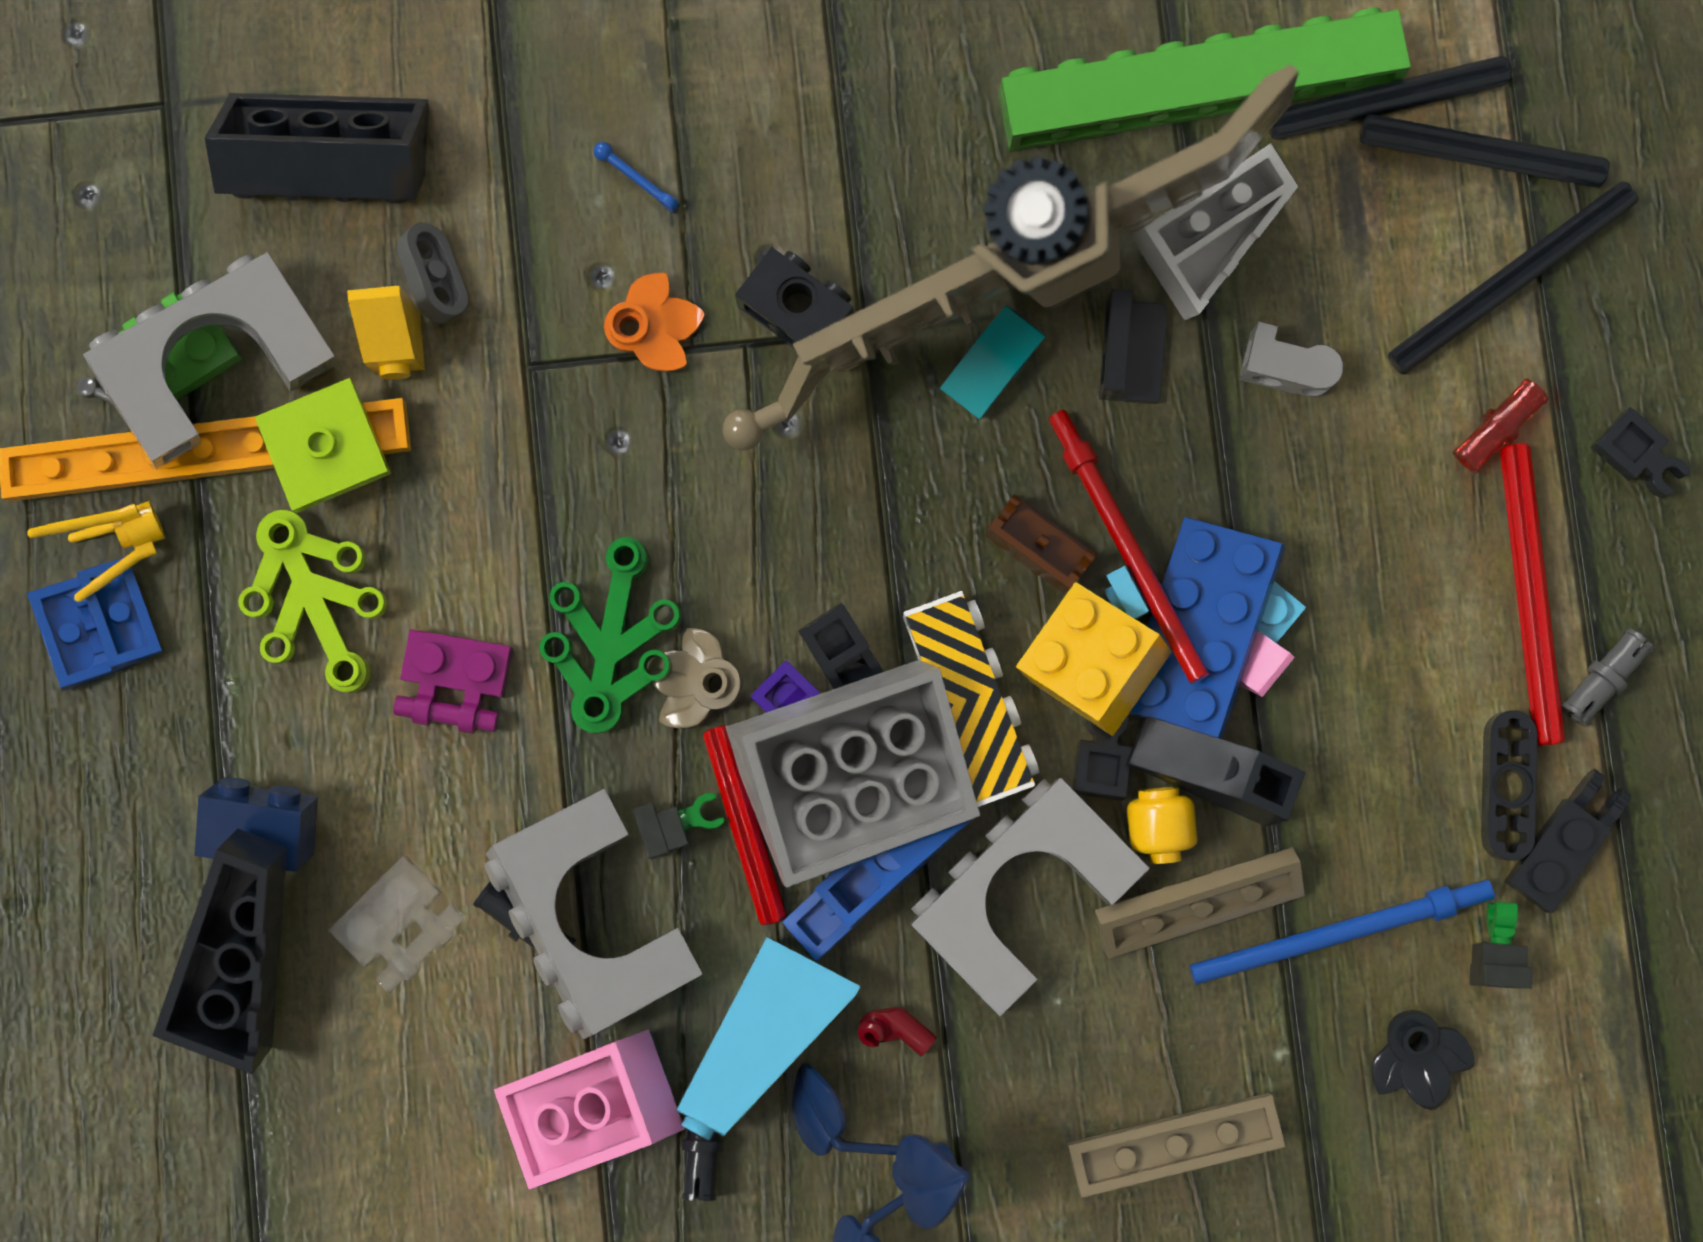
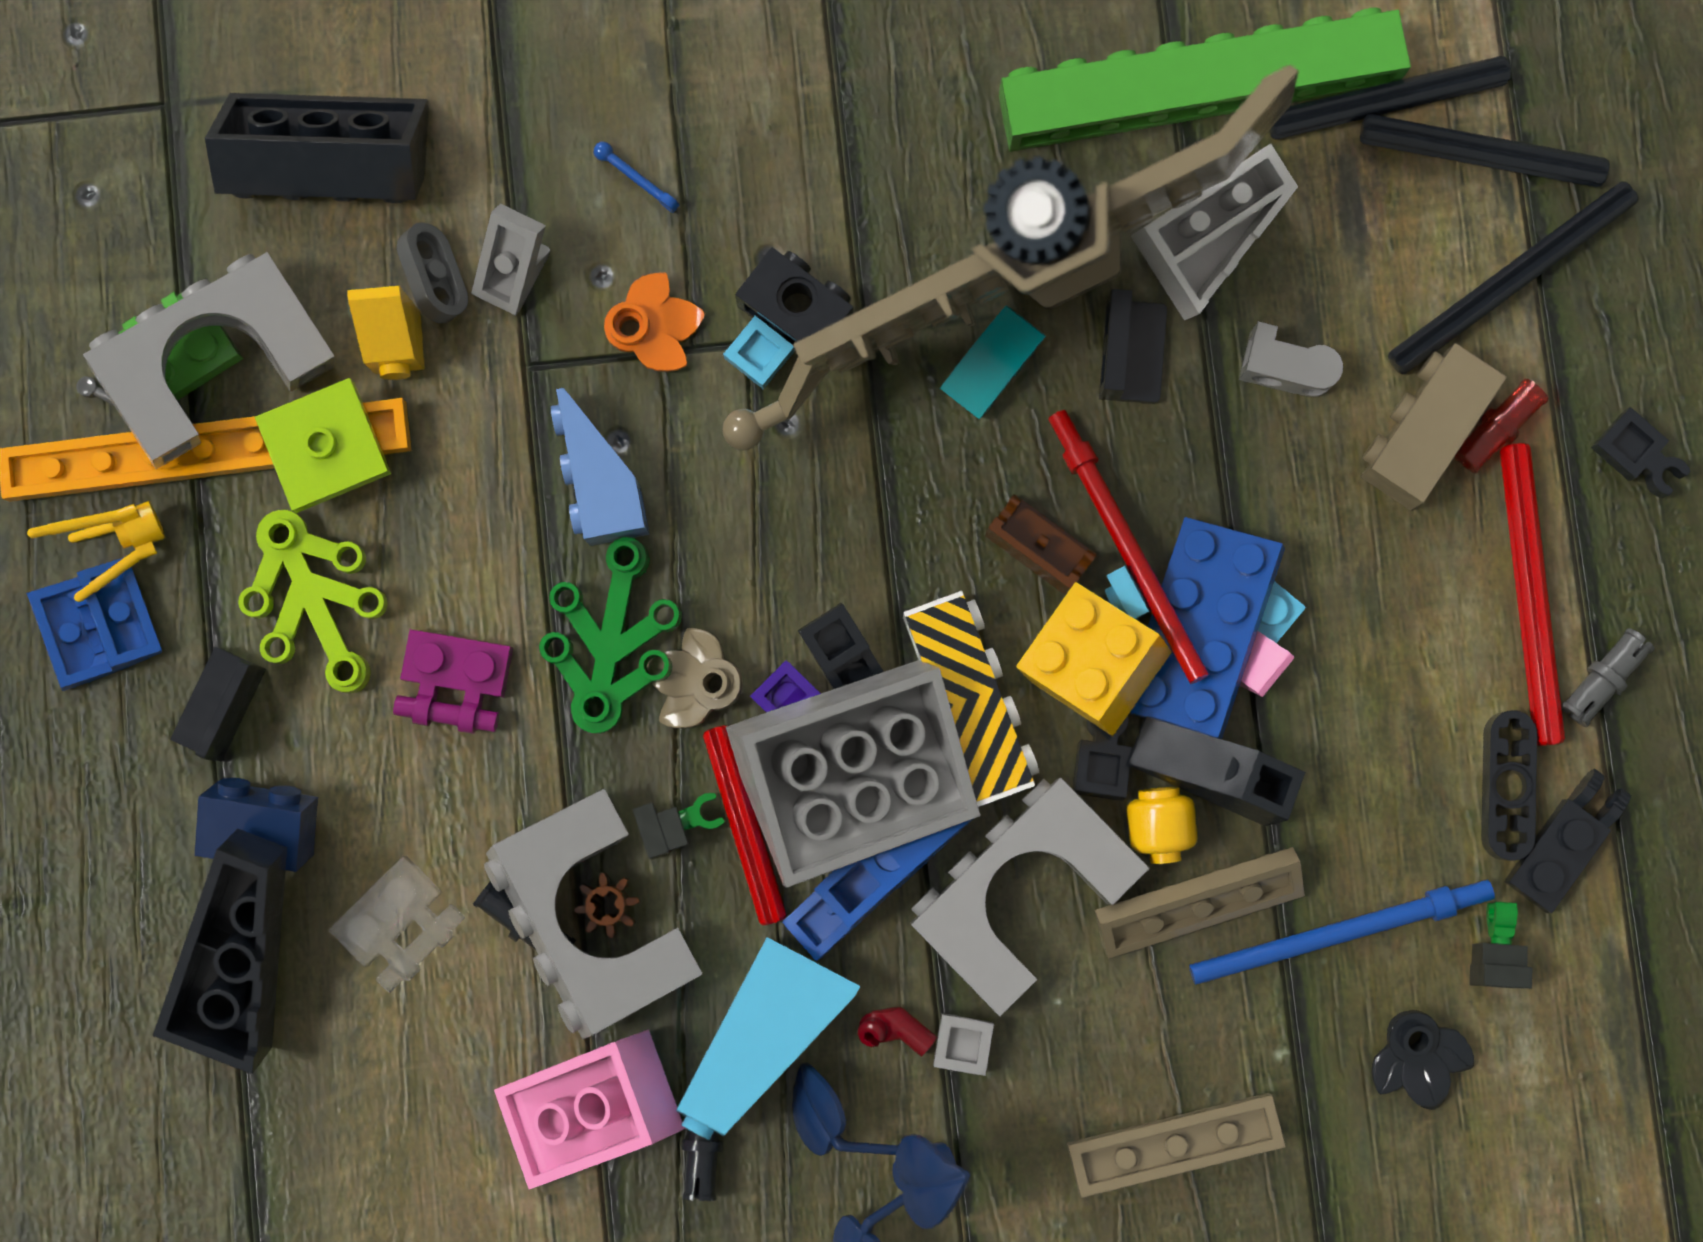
(218, 704): none -> black panel
(510, 259): none -> light grey slope
(593, 907): none -> reddish brown gear
(605, 489): none -> medium blue slope
(759, 352): none -> medium azure plate
(963, 1044): none -> light grey plate
(1431, 425): none -> dark tan brick

